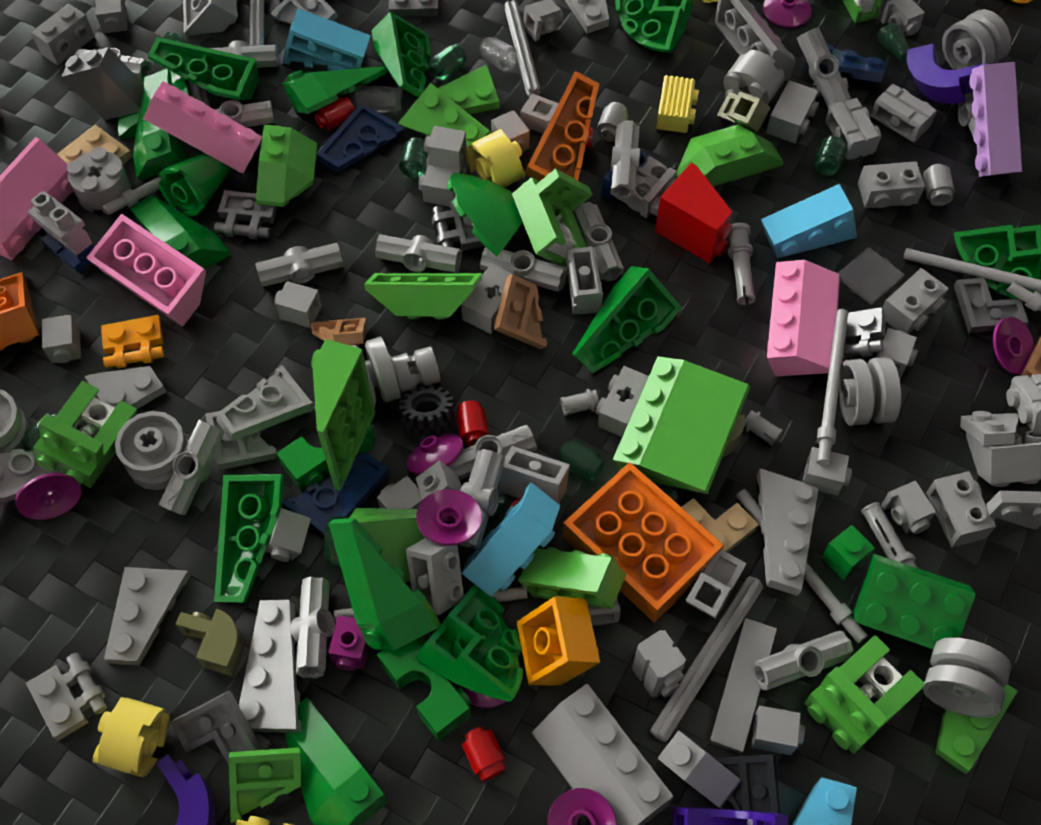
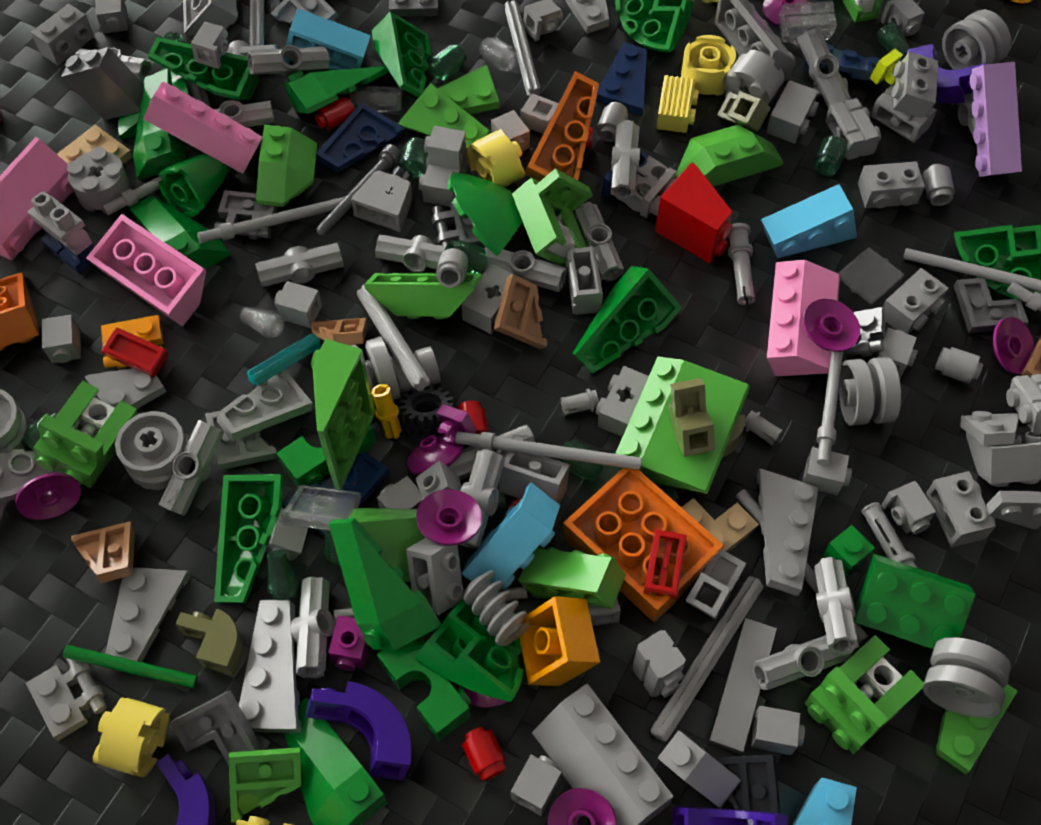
(108, 550): none -> medium nougat wing
(130, 666): none -> green bar
(134, 352): none -> red tile
(210, 44): none -> light grey brick
(227, 230): none -> light grey bar
(264, 321): none -> clear cone
(272, 60): none -> light grey piece
(281, 576): none -> clear green cone
(283, 359): none -> teal axle
(319, 506): none -> clear tile
(374, 718): none -> dark purple arch
(384, 199): none -> light grey torso
(386, 411): none -> yellow axle
(388, 159): none -> dark grey piece
(394, 340): none -> light grey axle
(452, 268): none -> light grey brick
(453, 421): none -> magenta tile
(476, 255): none -> clear green brick
(489, 442): none -> light grey bar
(494, 610): none -> light grey piece
(536, 783): none -> light grey brick
(625, 79): none -> dark blue wing
(661, 589): none -> red tile
(690, 419): none -> olive brick
(708, 63): none -> light yellow brick
(803, 17): none -> clear brick
(836, 606): none -> light grey piece
(840, 321): none -> magenta dish
(885, 68): none -> neon yellow tile
(915, 84): none -> light grey brick
(959, 364): none -> light grey brick

